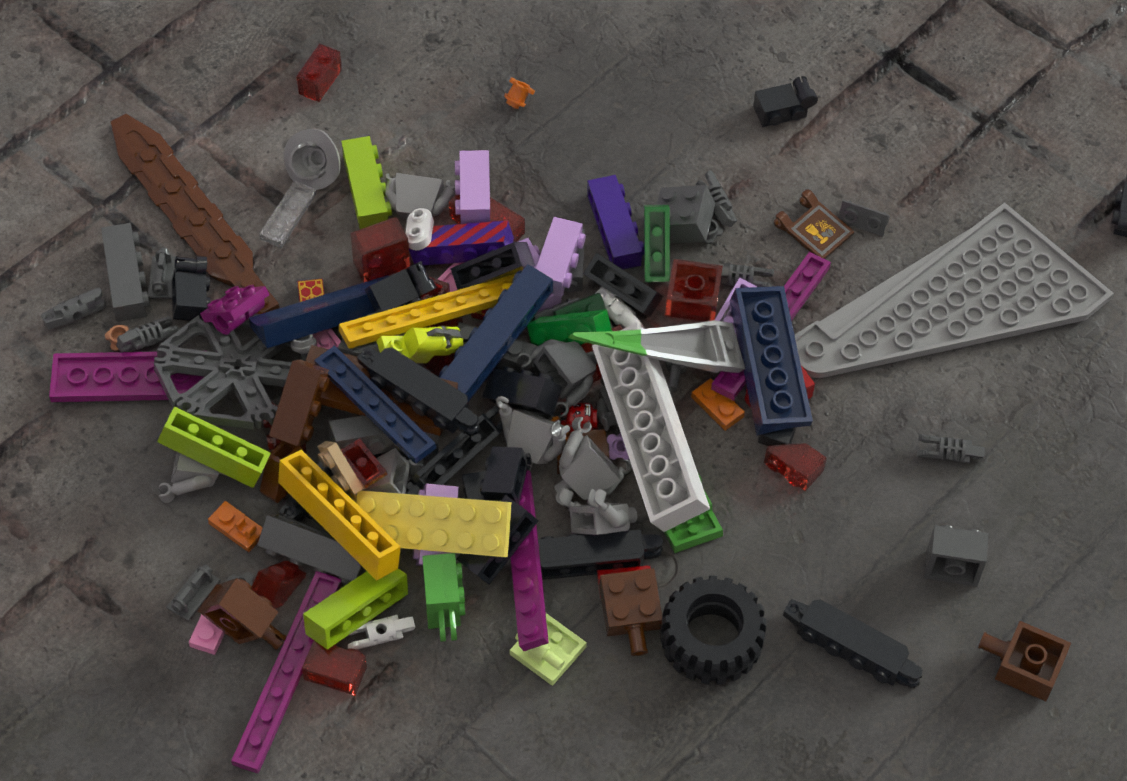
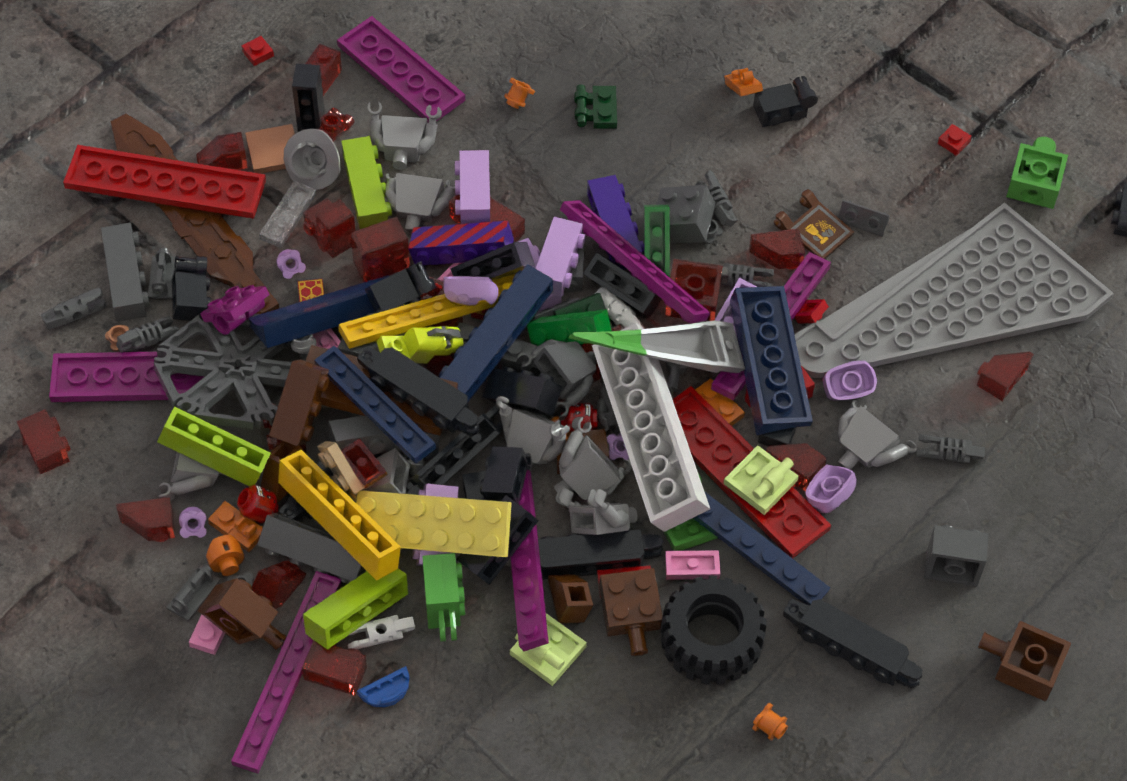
(43, 441): none -> clear red brick
(149, 518): none -> clear red slope
(165, 181): none -> red plate
(192, 529): none -> lavender brick
(224, 152): none -> clear red slope
(225, 561): none -> orange piece
(257, 50): none -> red plate
(257, 503): none -> red head
(267, 147): none -> nougat tile
(296, 266): none -> lavender brick
(308, 96): none -> black brick
(330, 226): none -> clear red brick
(335, 122): none -> clear red plate
(386, 690): none -> blue plate
(400, 69): none -> magenta plate
(403, 137): none -> light grey torso
(419, 228): white plate -> none
(470, 290): none -> lavender piece
(570, 598): none -> reddish brown slope
(604, 106): none -> dark green plate
(635, 262): none -> magenta plate
(692, 564): none -> bright pink plate
(720, 449): none -> red plate
(743, 82): none -> orange plate
(761, 479): none -> yellowish green plate
(762, 553): none -> dark blue plate
(770, 723): none -> orange brick
(778, 248): none -> clear red slope
(811, 311): none -> red plate
(830, 488): none -> lavender piece
(849, 381): none -> lavender piece
(868, 440): none -> light grey torso
(954, 139): none -> red plate
(1003, 373): none -> clear red slope
(1037, 173): none -> bright green brick

